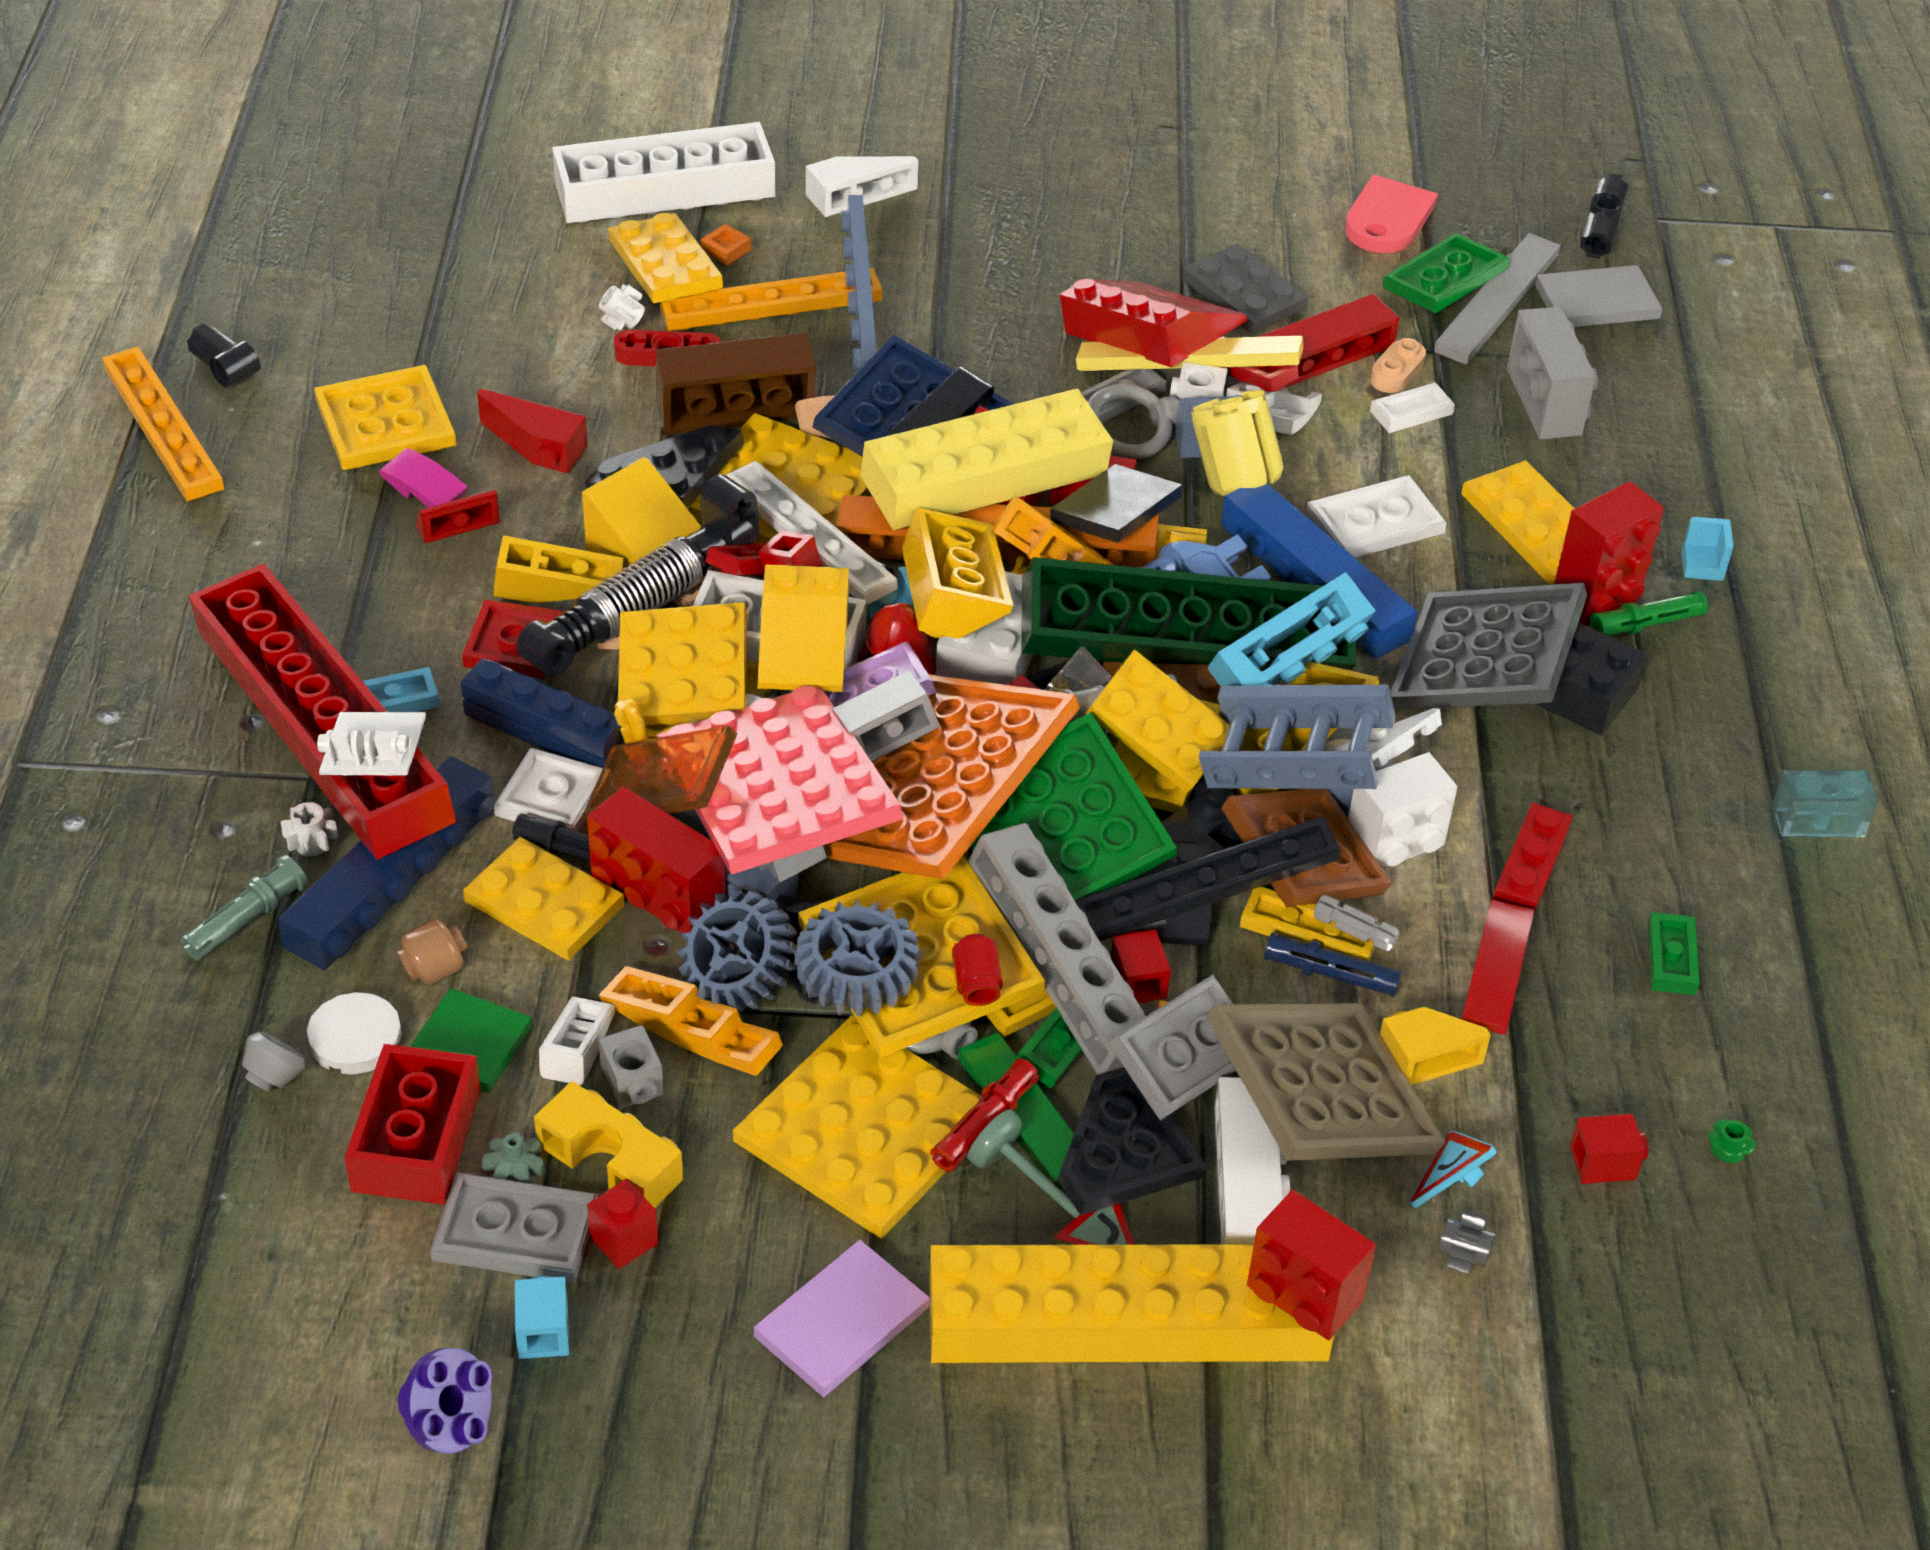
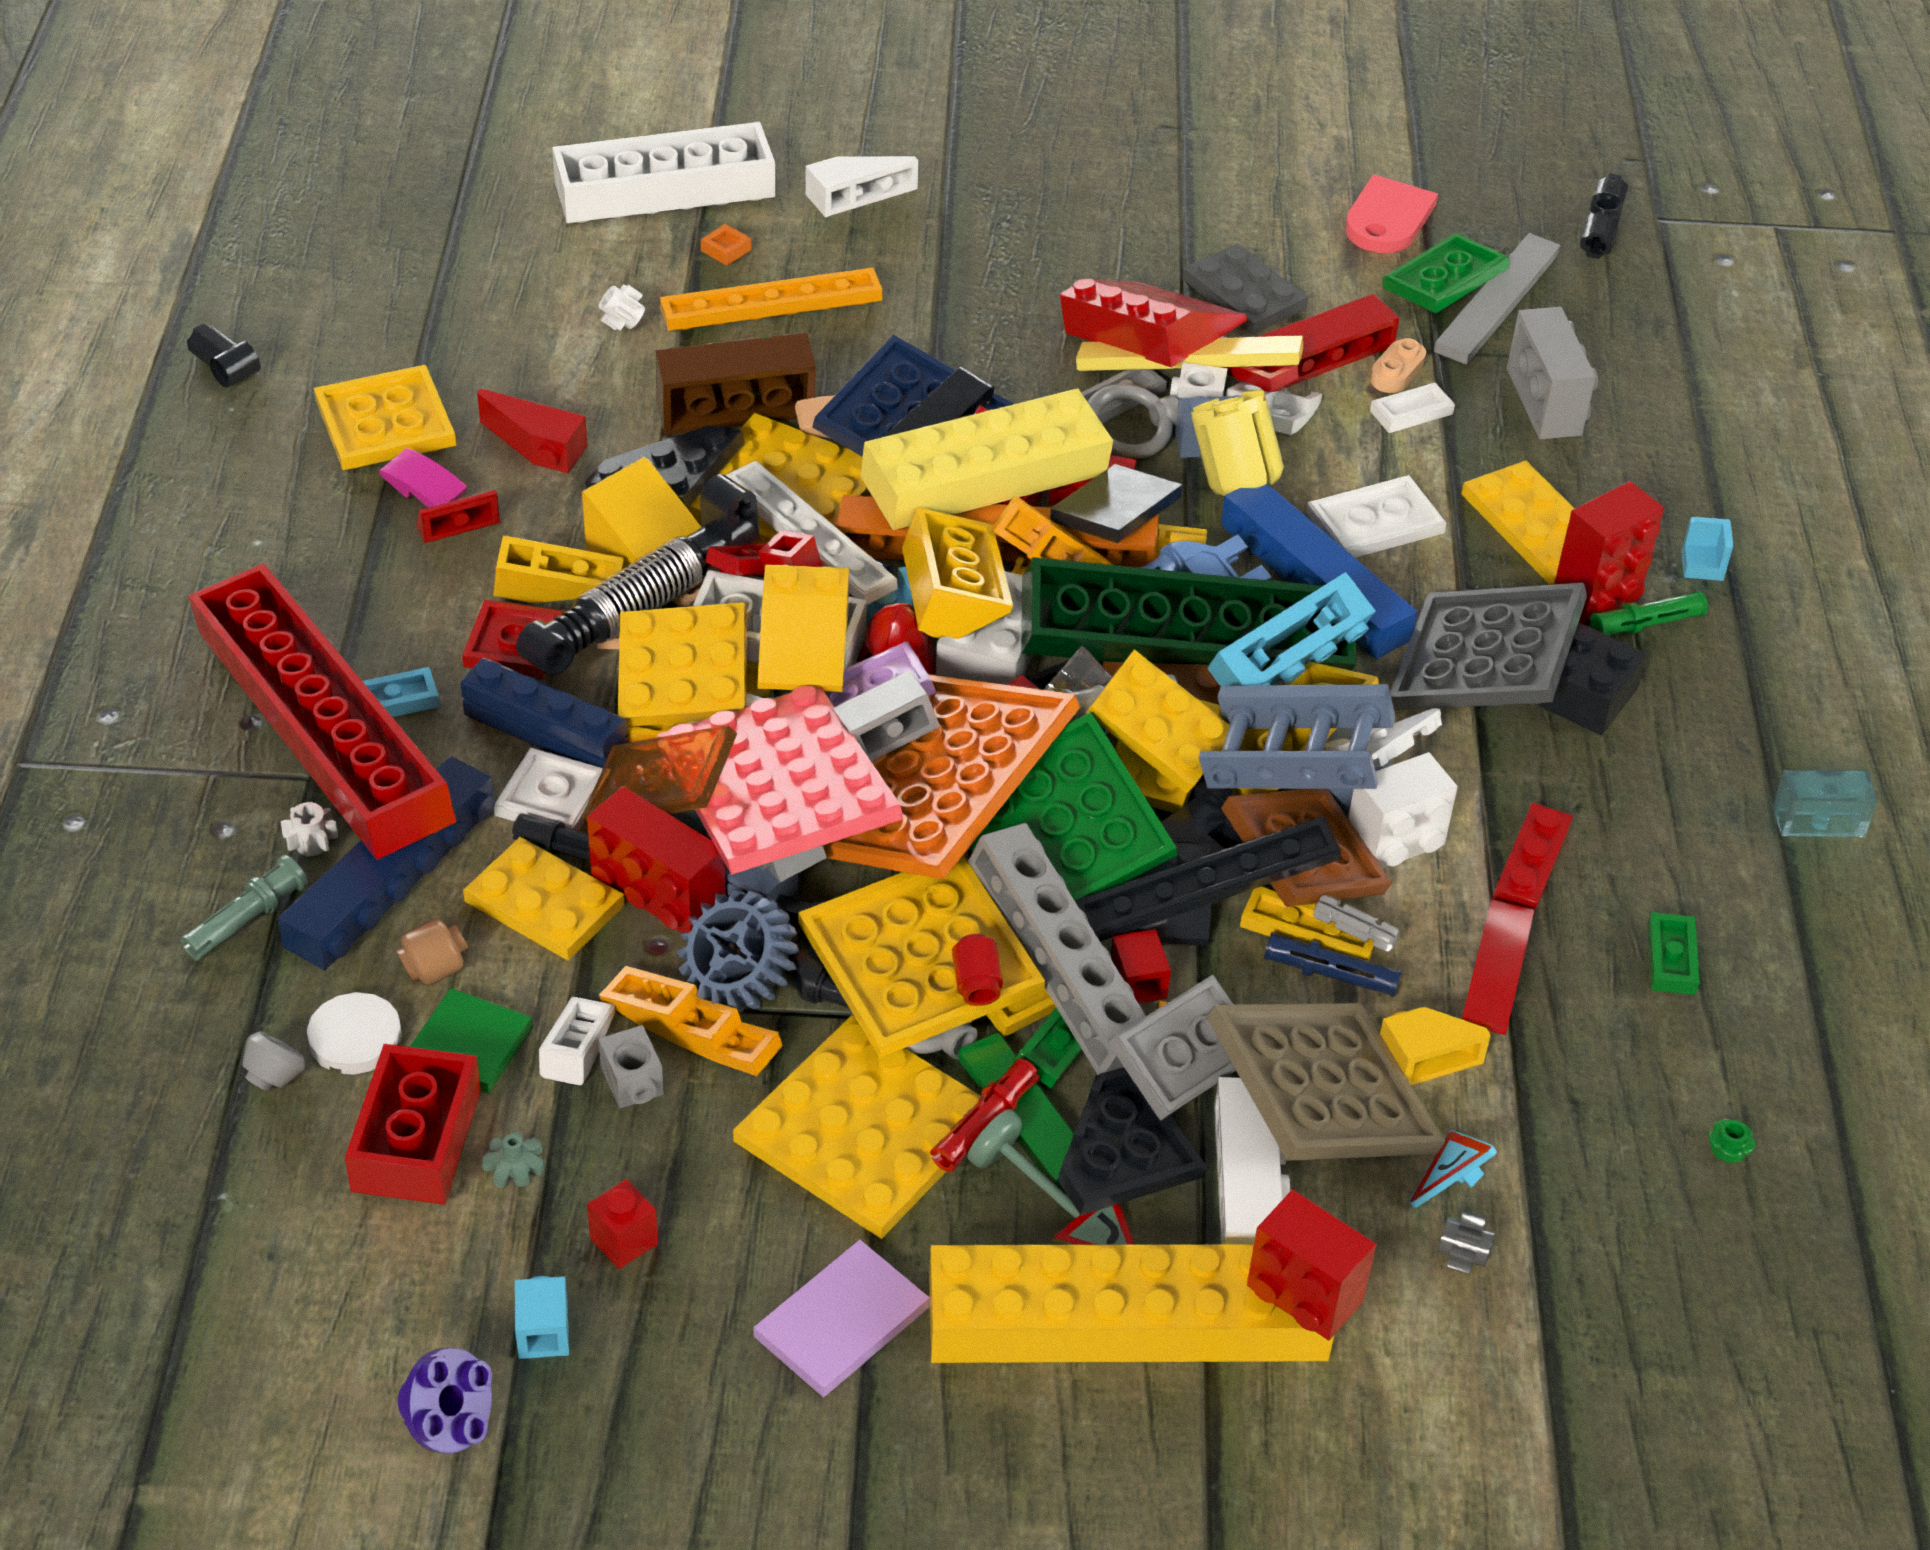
(163, 424): light orange plate -> none
(371, 743): white hinge -> none
(513, 1227): light grey tile -> none
(584, 1124): yellow arch -> none
(631, 723): yellow axle -> none
(634, 346): red beam -> none
(664, 257): yellow plate -> none
(854, 972): sand blue gear -> none
(858, 276): sand blue plate -> none
(1600, 295): light grey tile -> none
(1608, 1148): red brick -> none

